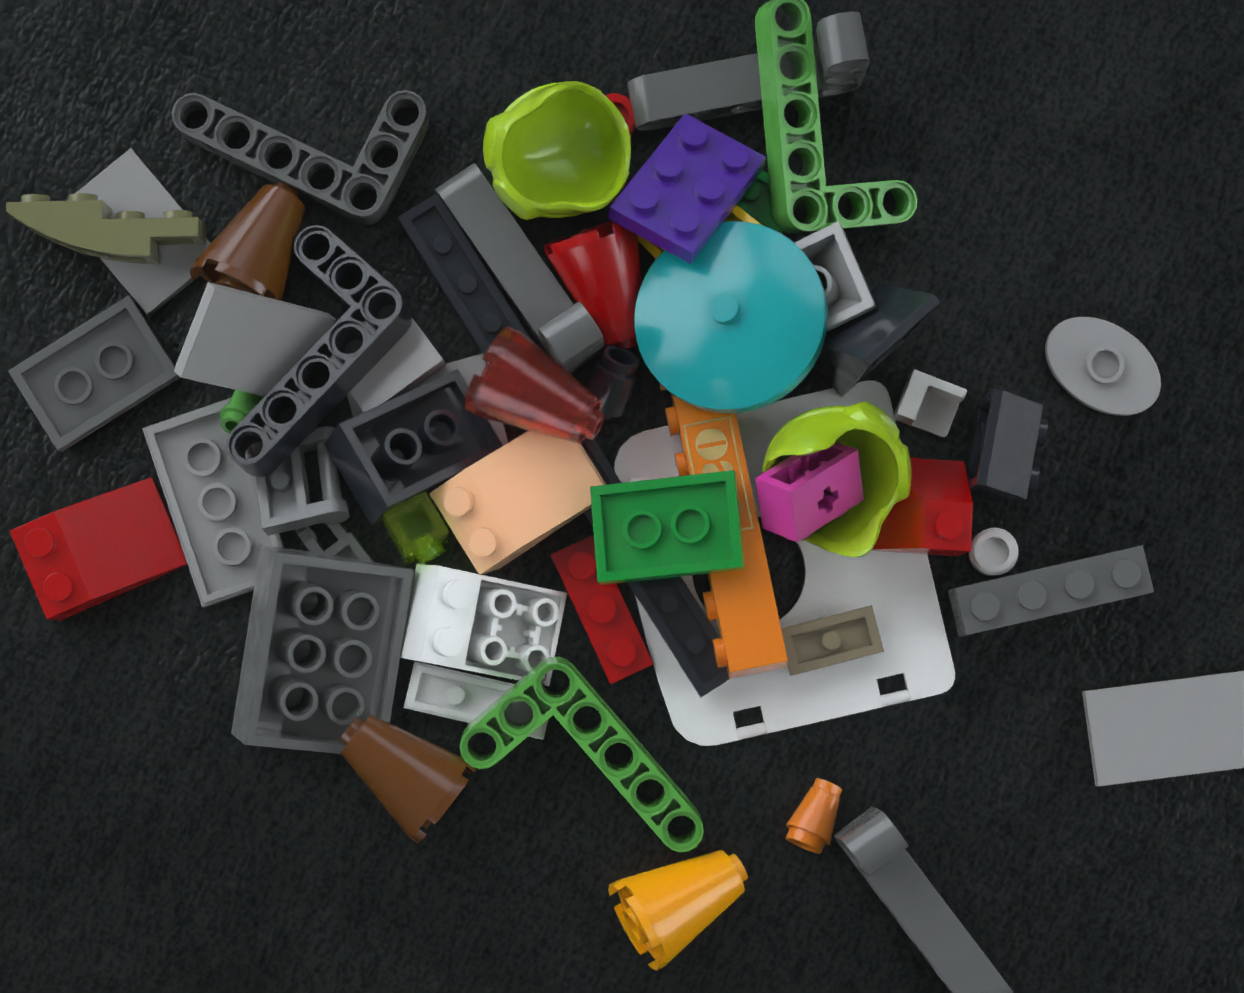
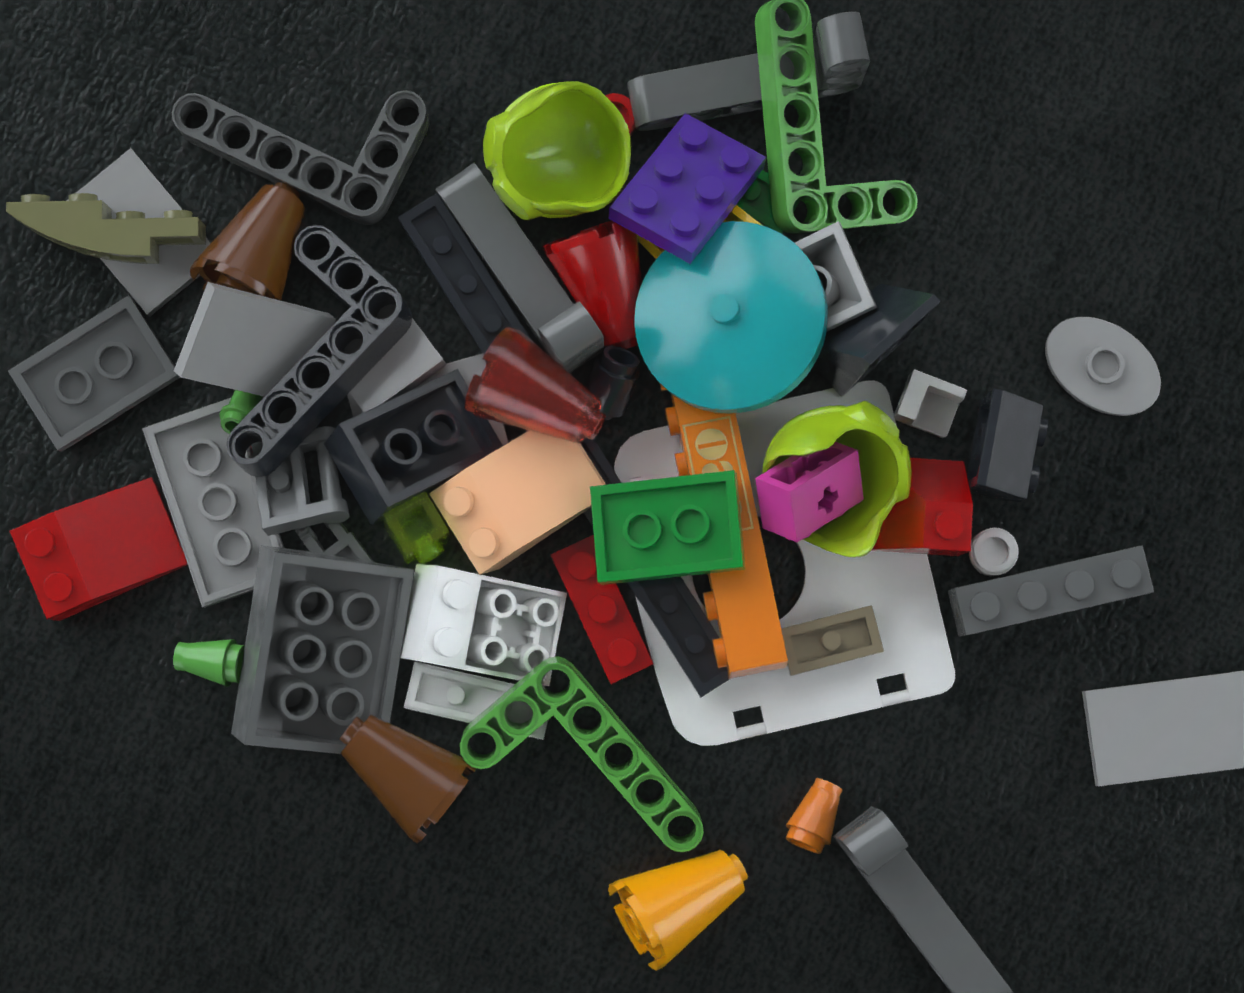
(212, 660): none -> bright green cone

